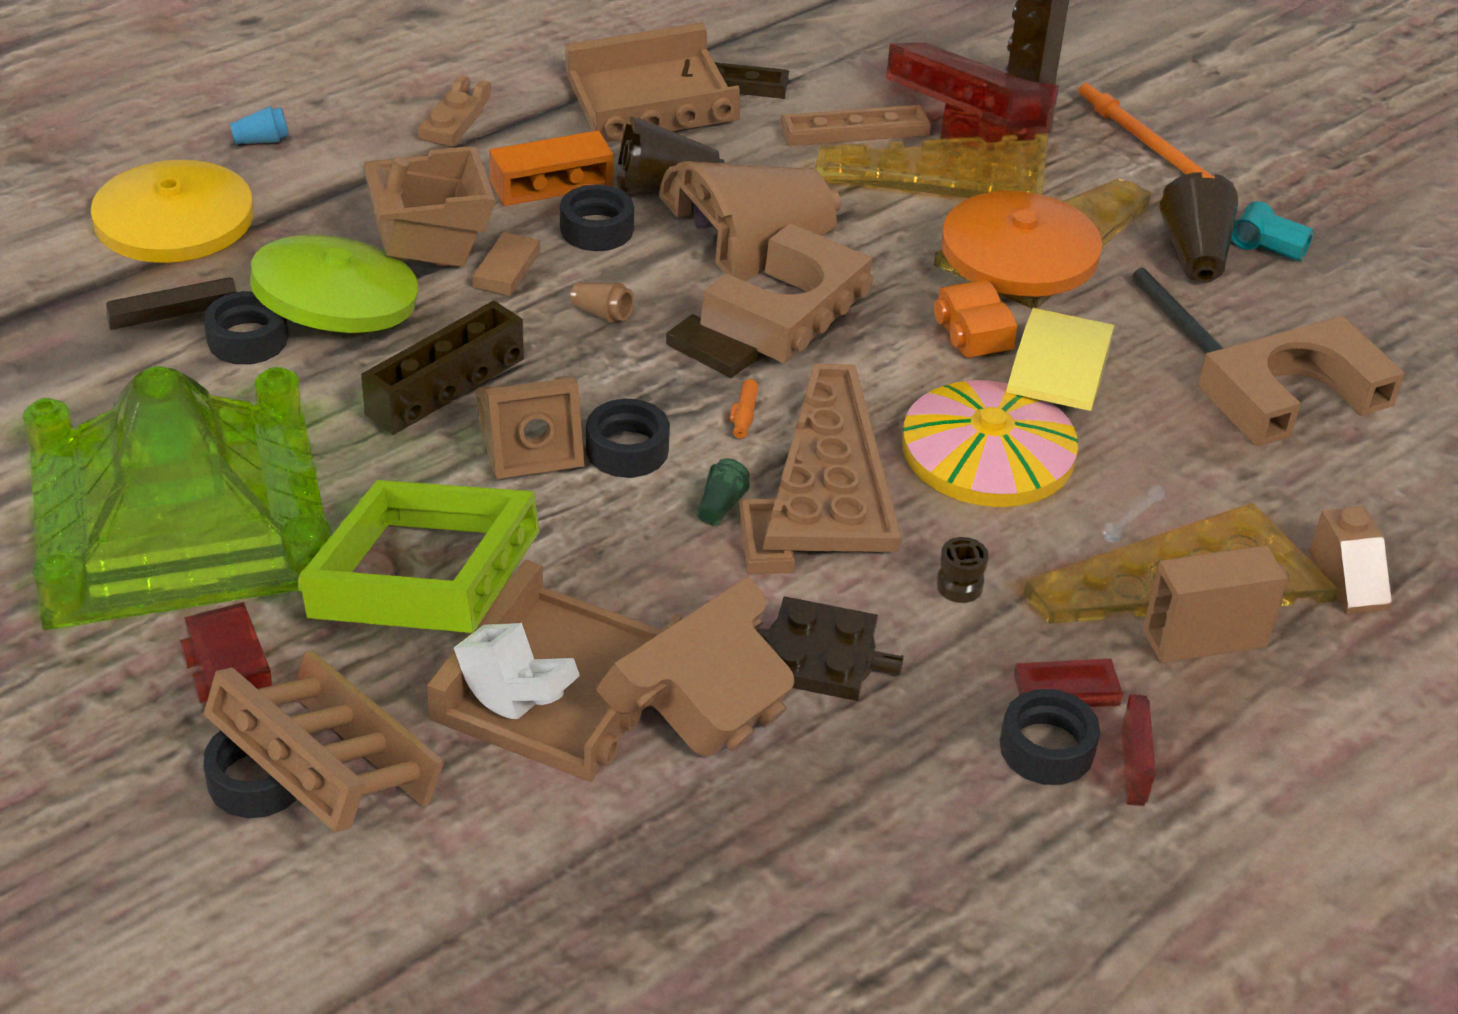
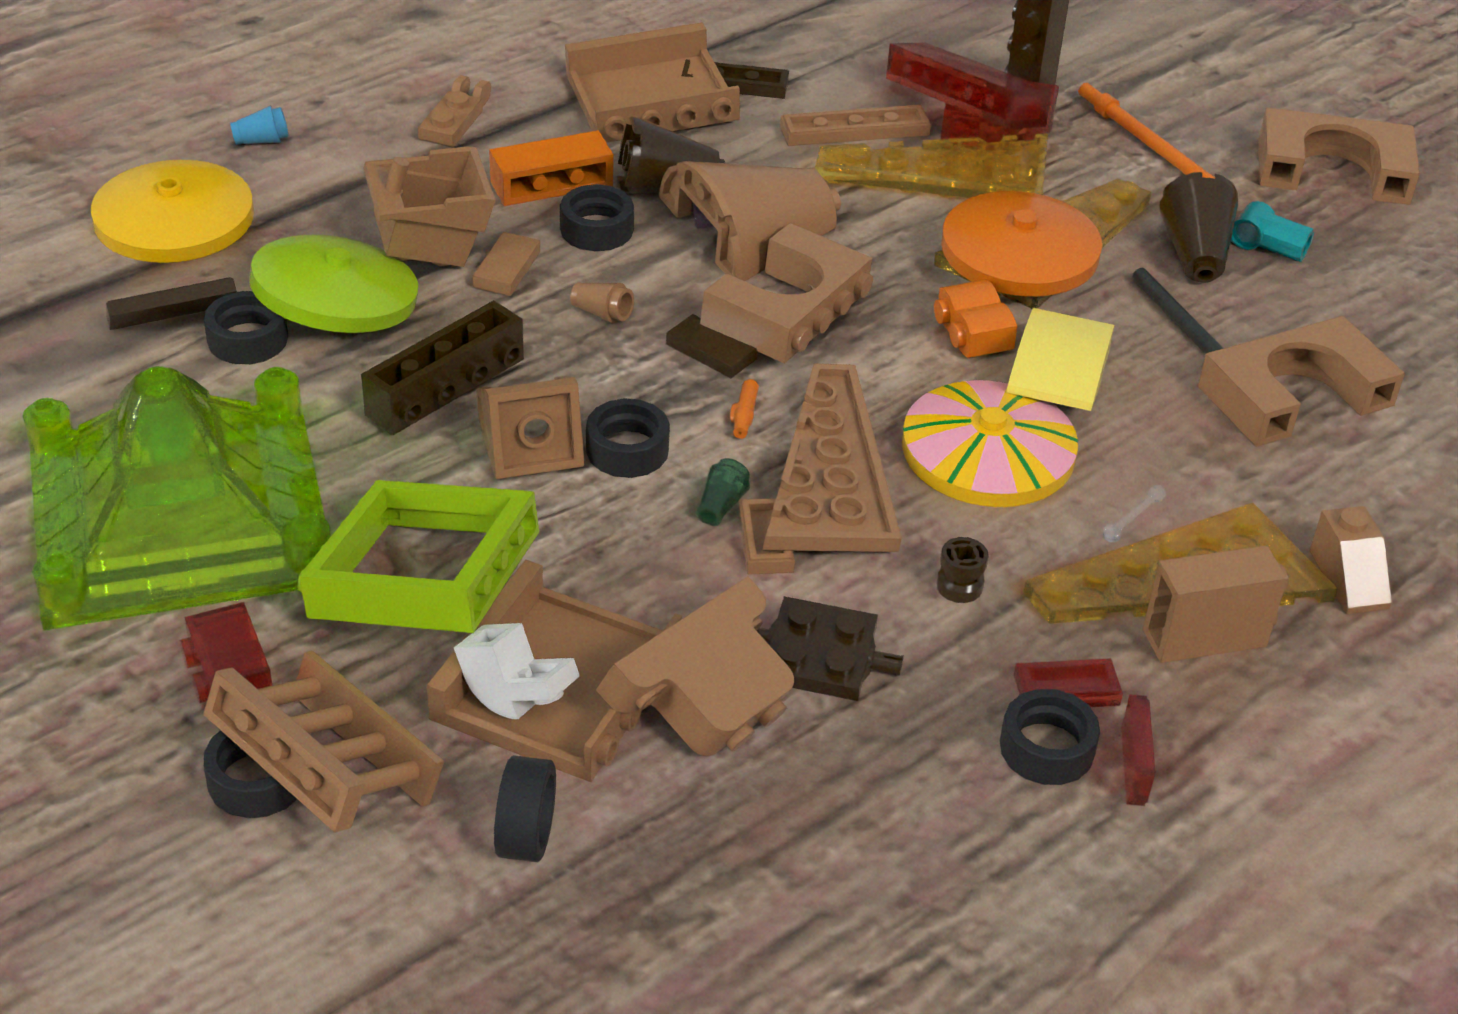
(525, 808): none -> black tyre
(1379, 147): none -> medium nougat arch

